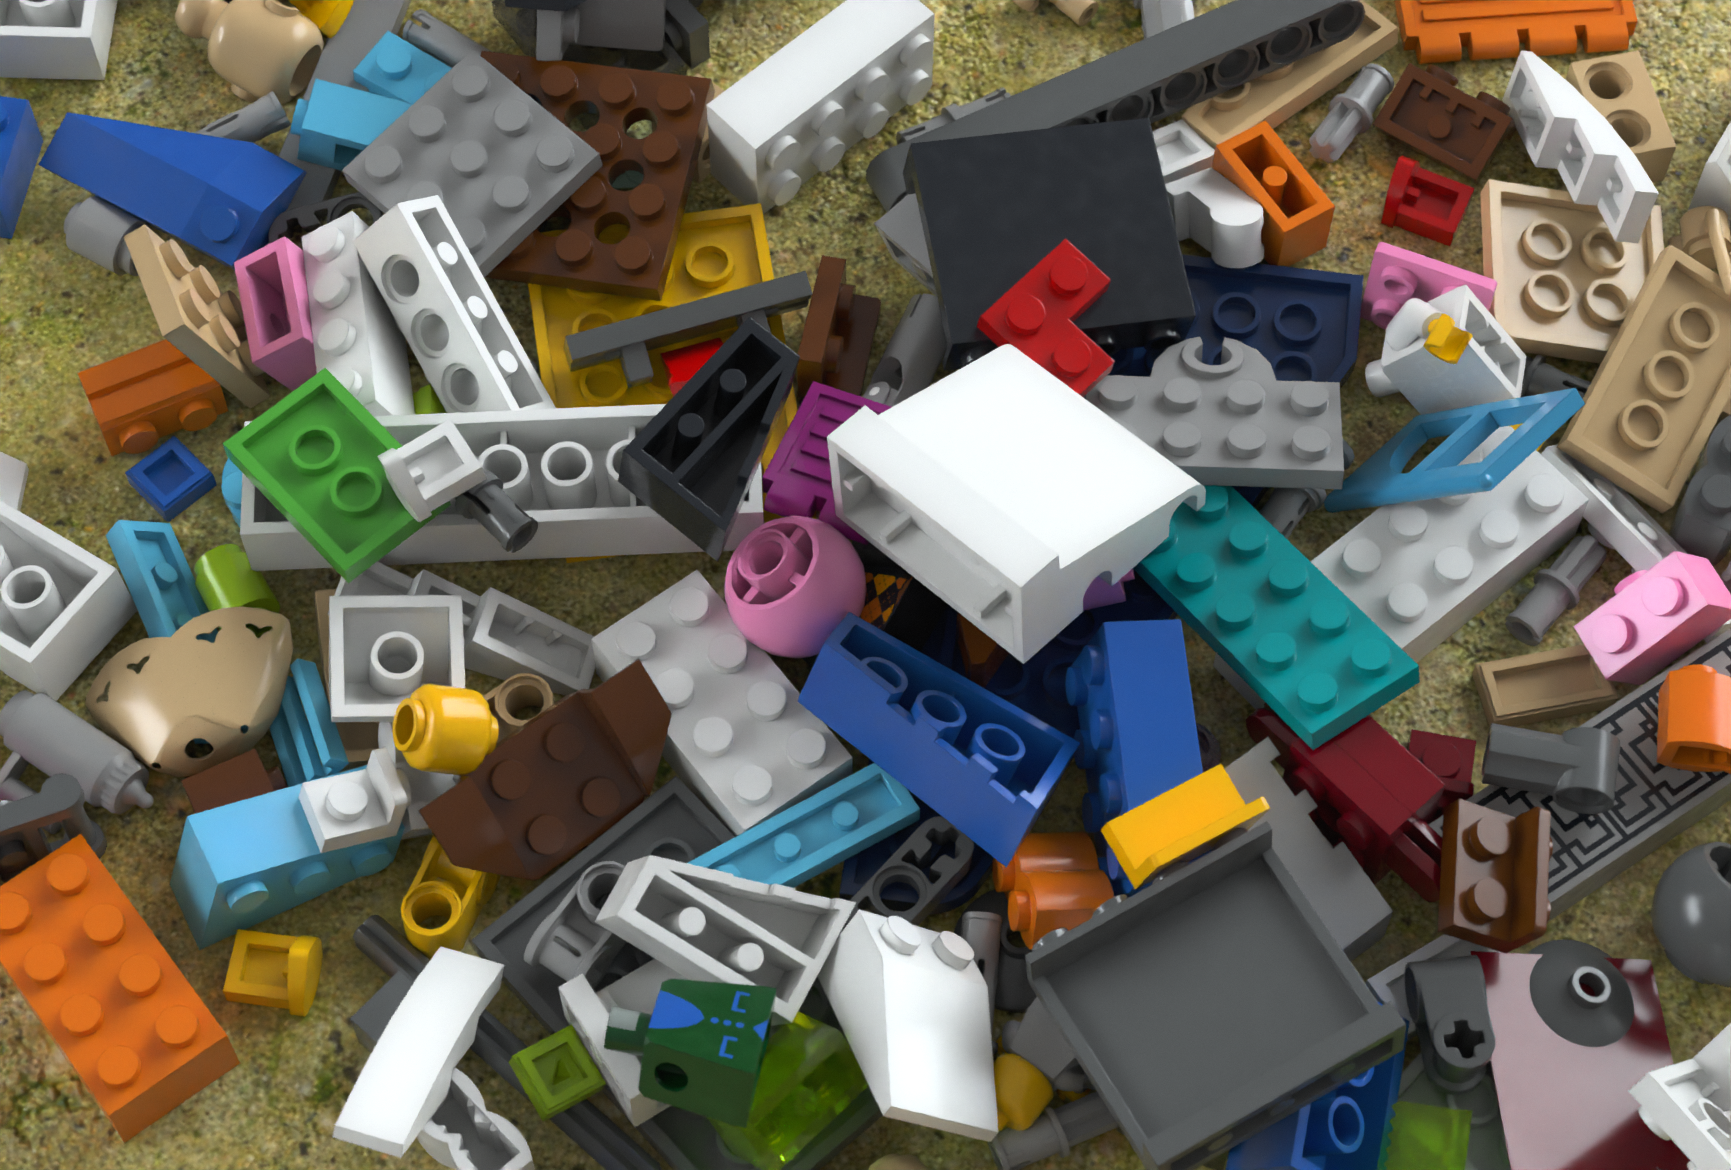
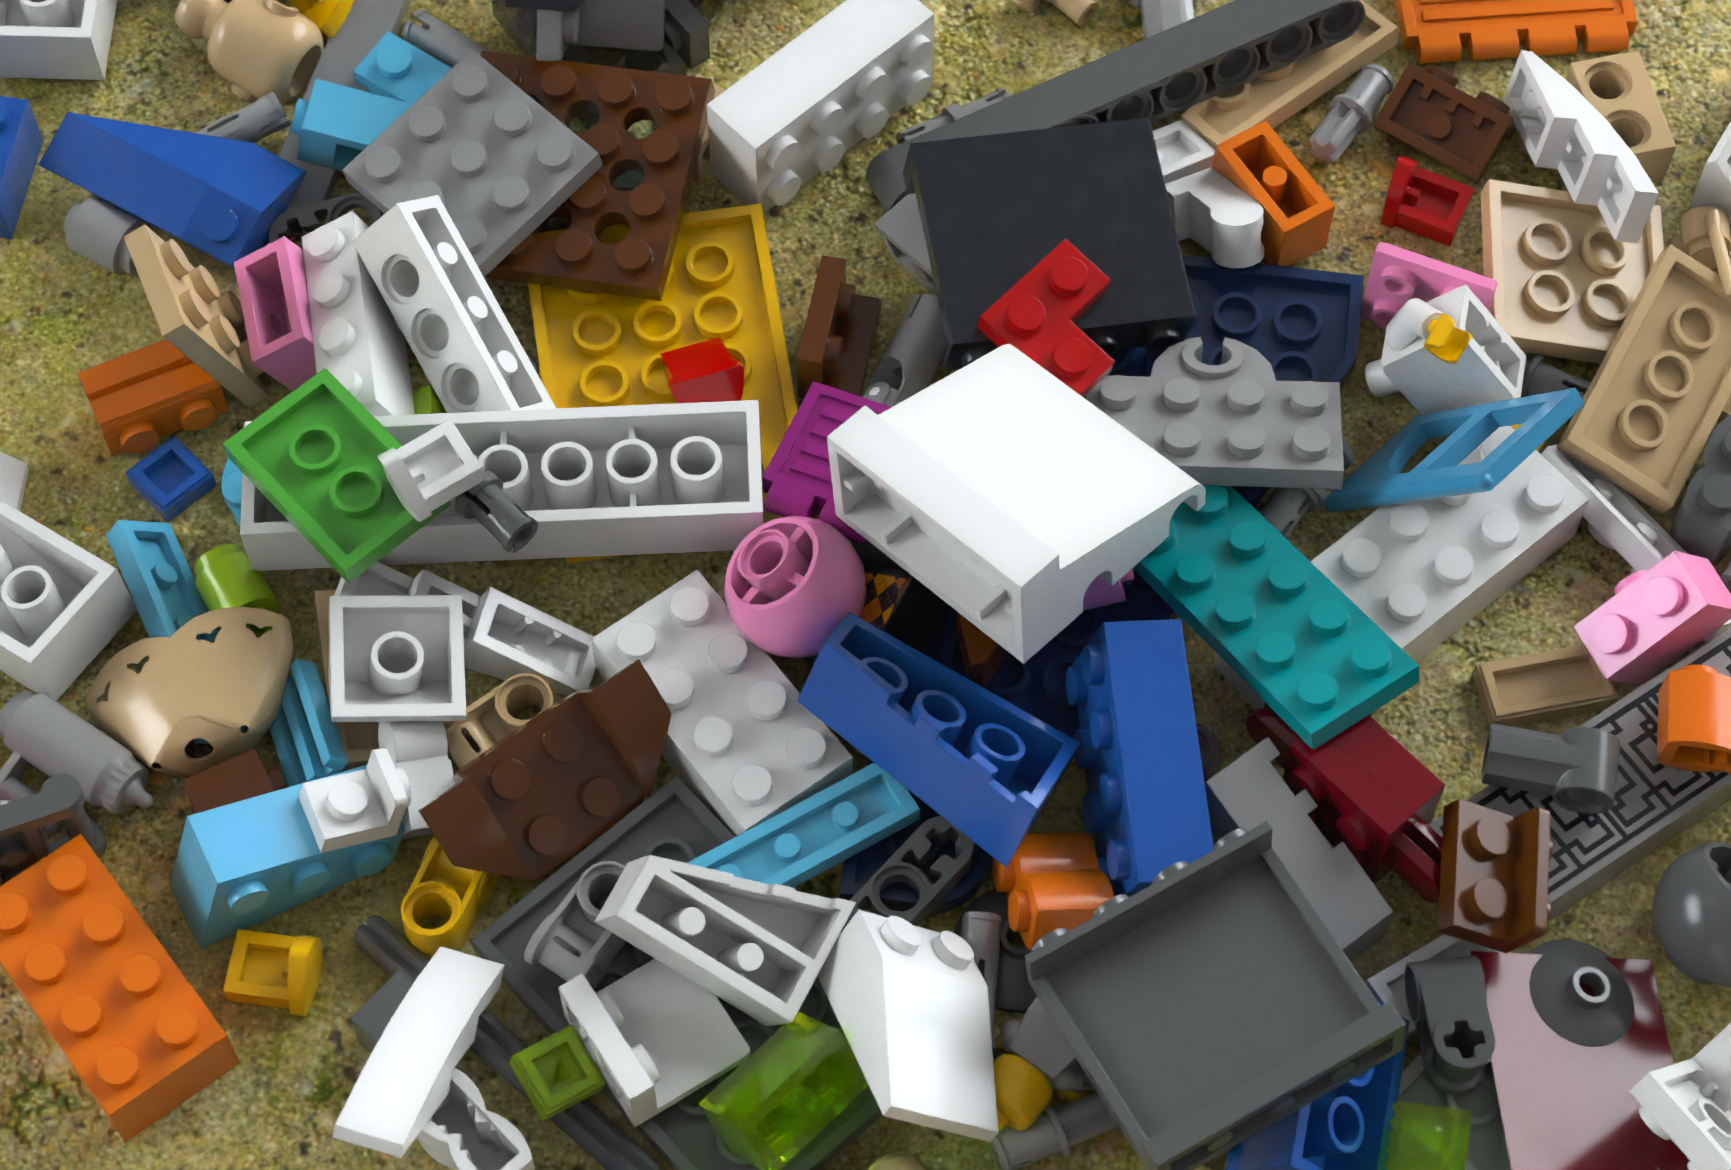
(445, 729): yellow head -> none
(635, 336): dark grey hinge -> none
(699, 1046): dark green torso -> none
(711, 436): black wedge -> none
(1179, 824): yellow panel -> none
(1449, 760): dark red bracket -> none
(1555, 590): light grey axle -> none

